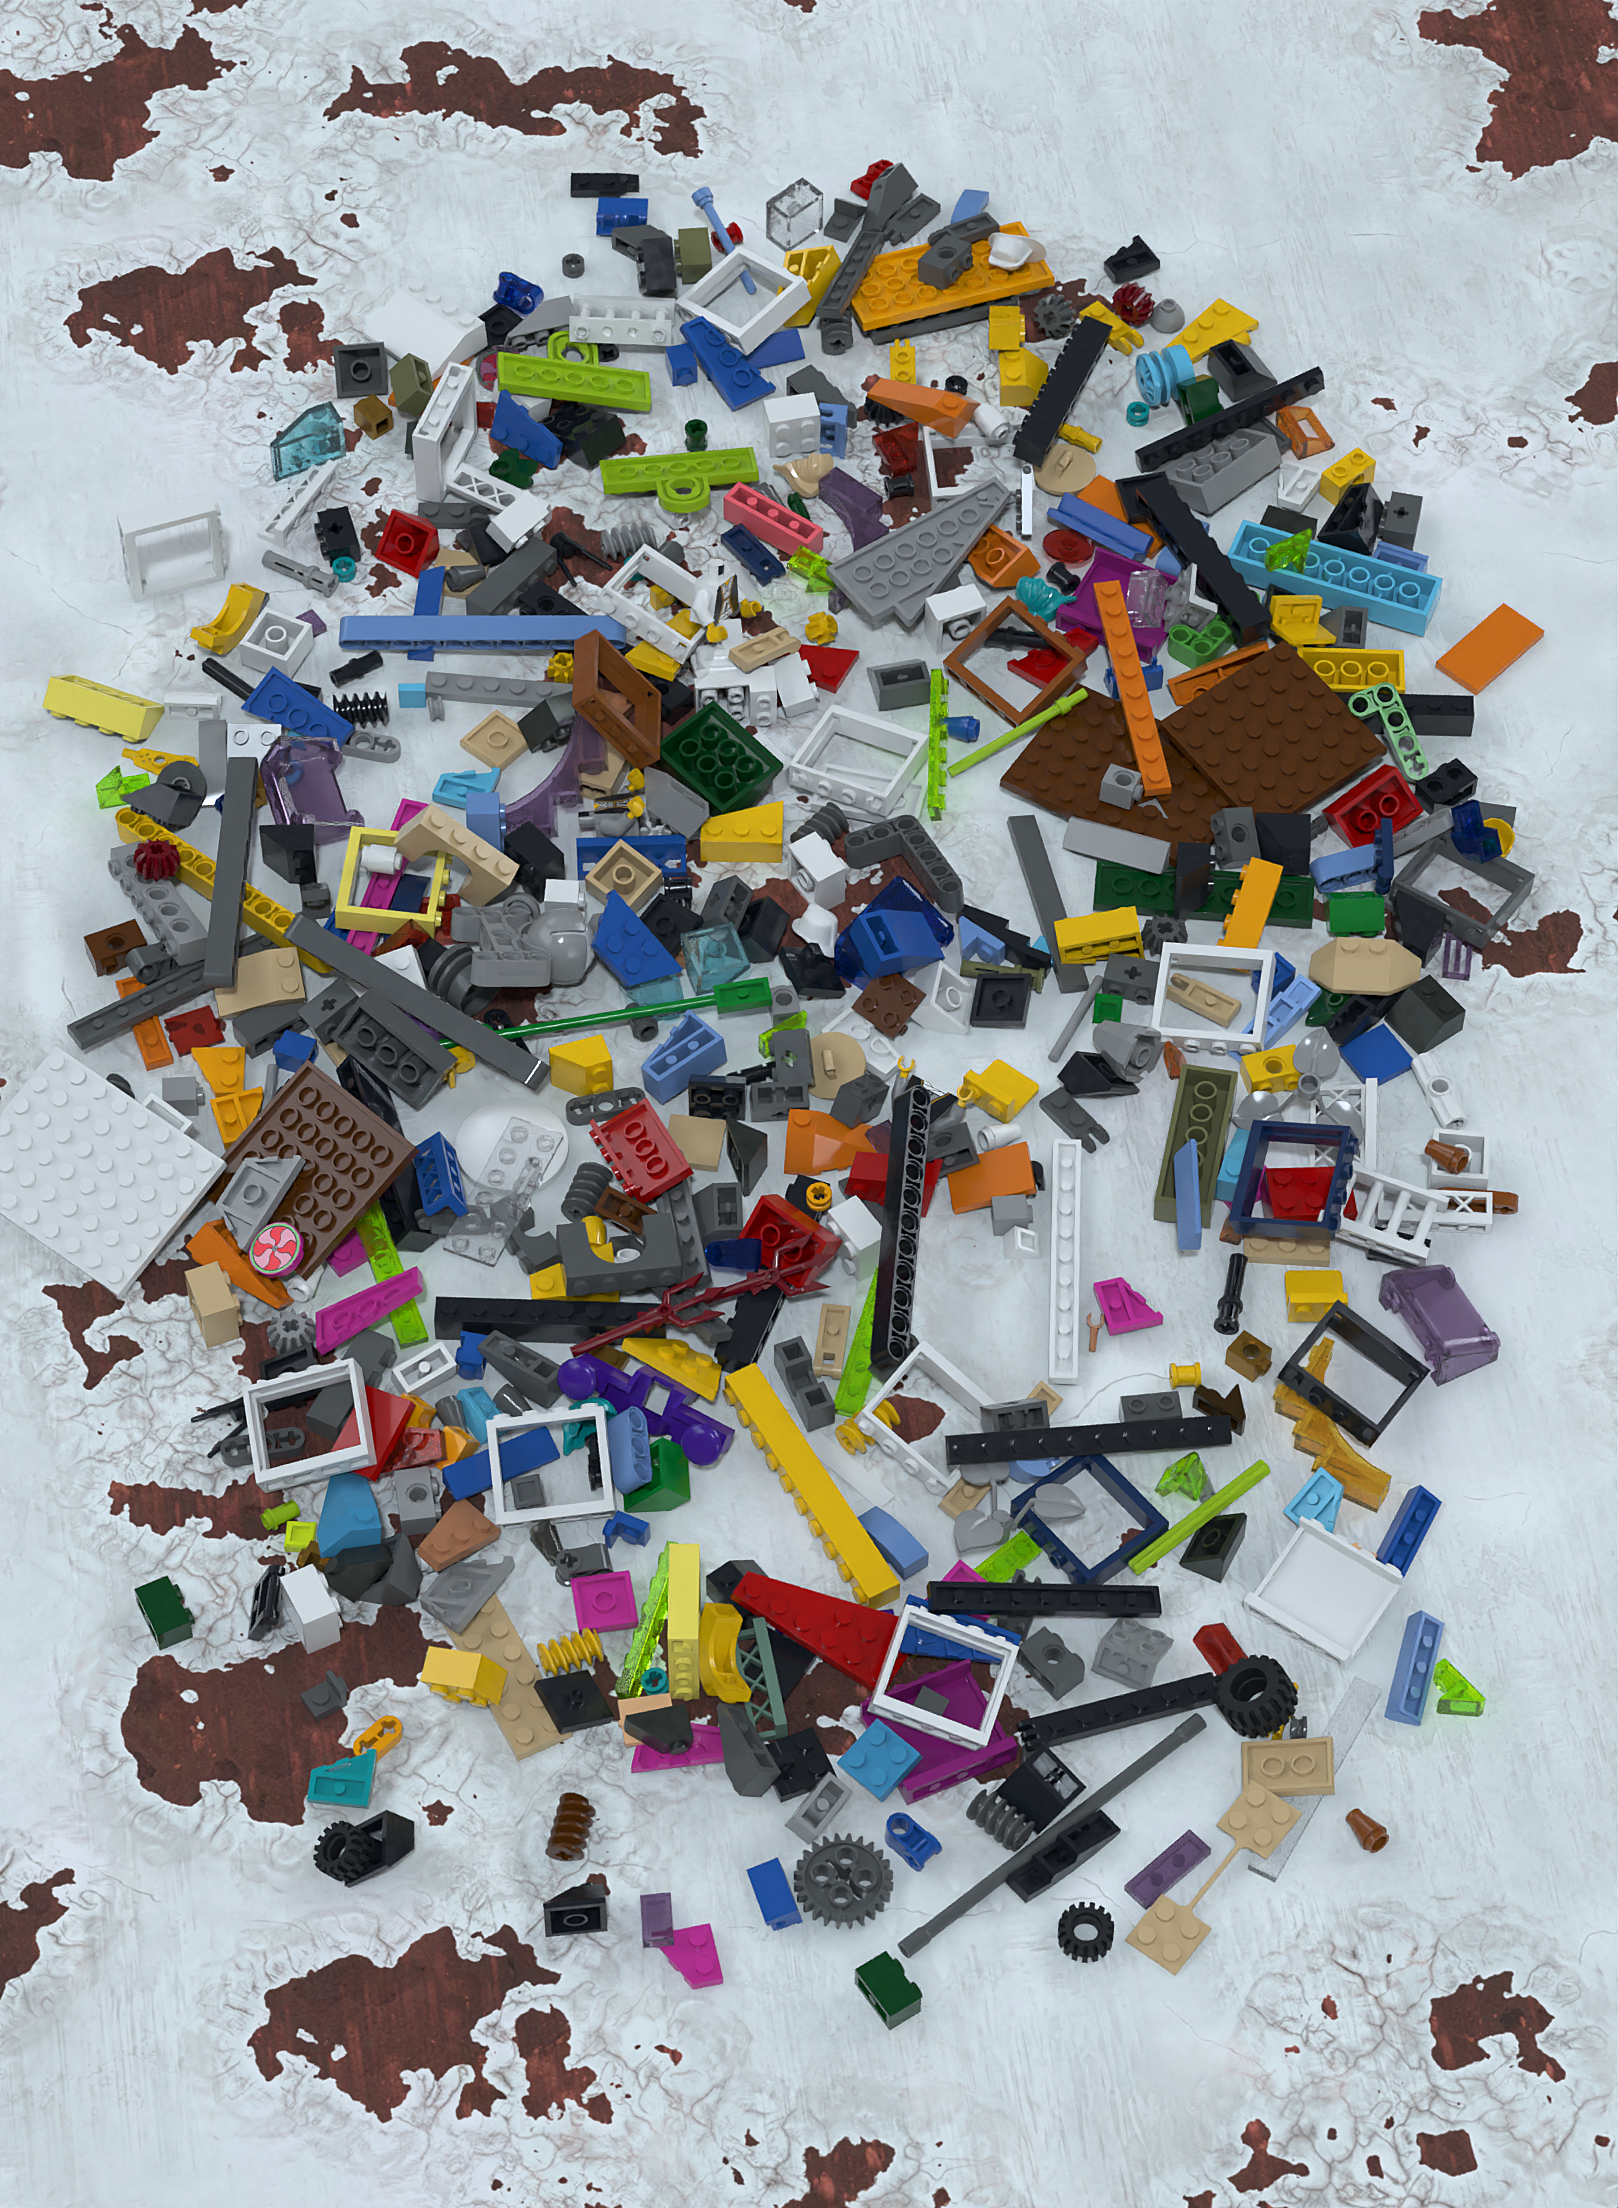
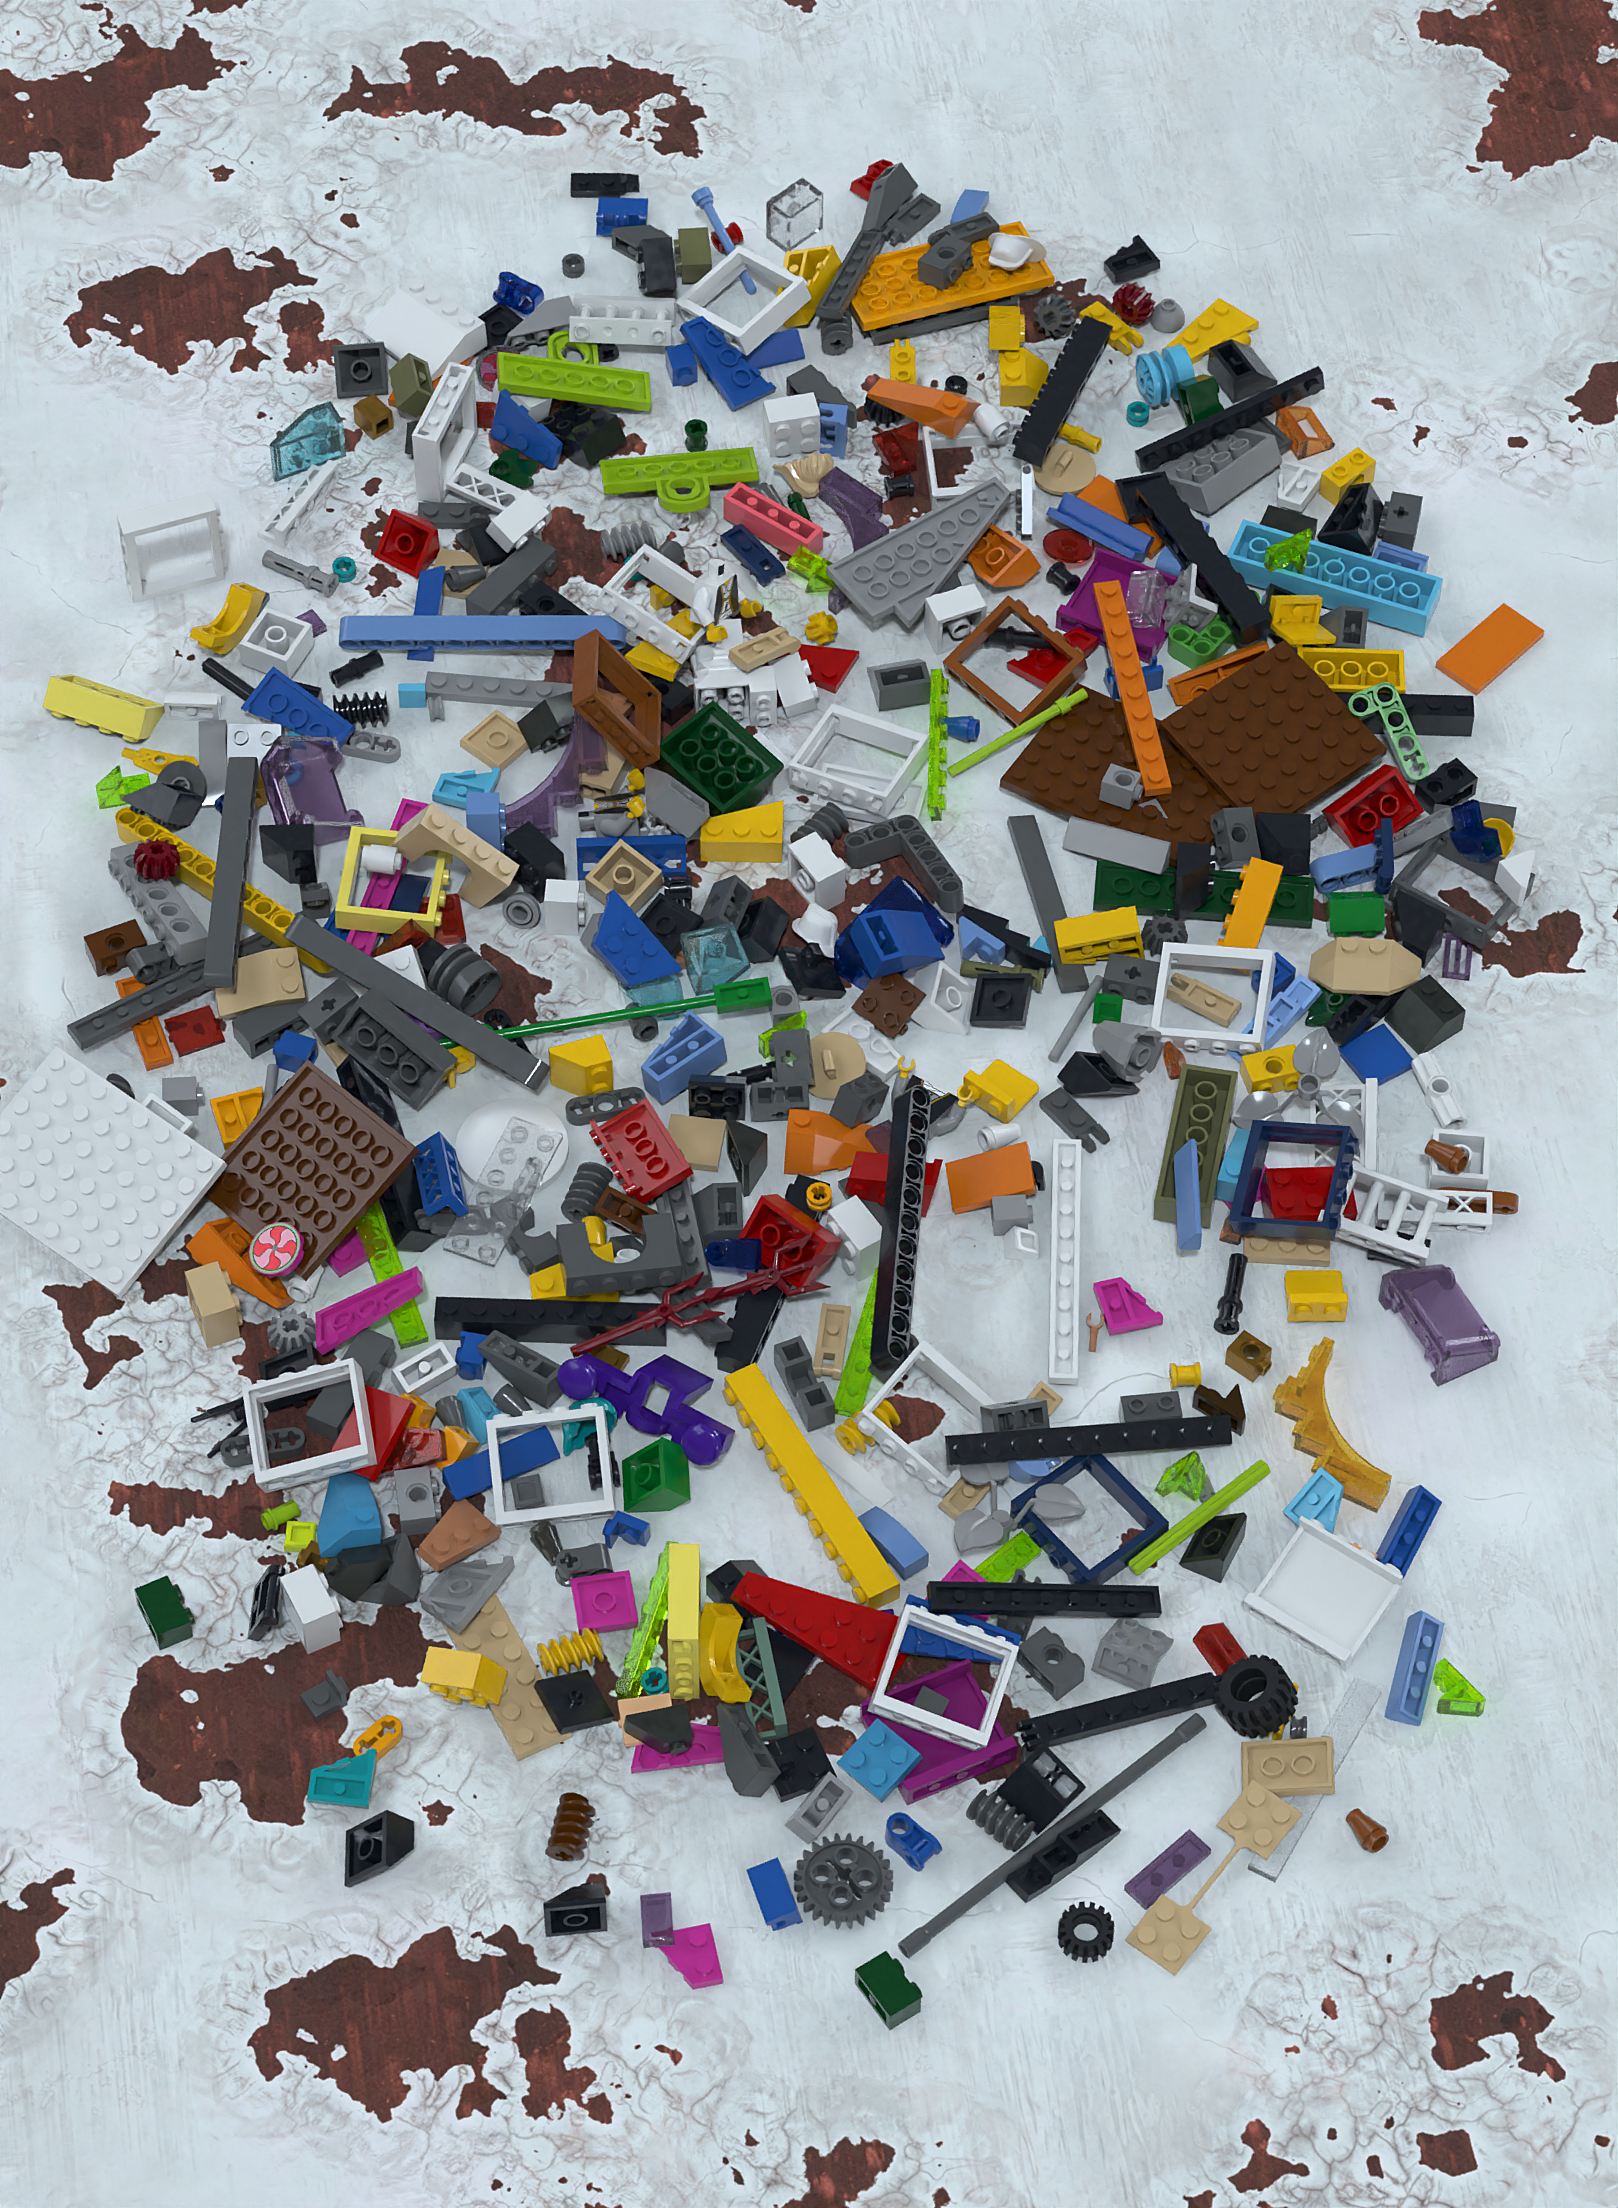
(222, 1068): light orange wing -> none
(256, 1194): light grey wing -> none
(331, 1845): black tyre -> none
(337, 535): black brick -> none
(523, 949): light grey beam -> none
(561, 668): yellow gear -> none
(567, 548): black plant -> none
(629, 1450): medium blue beam -> none
(678, 1362): yellow wing -> none
(844, 219): dark grey slope -> none
(954, 1146): dark grey brick -> none
(1040, 598): teal hair -> none
(1373, 1345): black window -> none
(1514, 875): none -> white slope

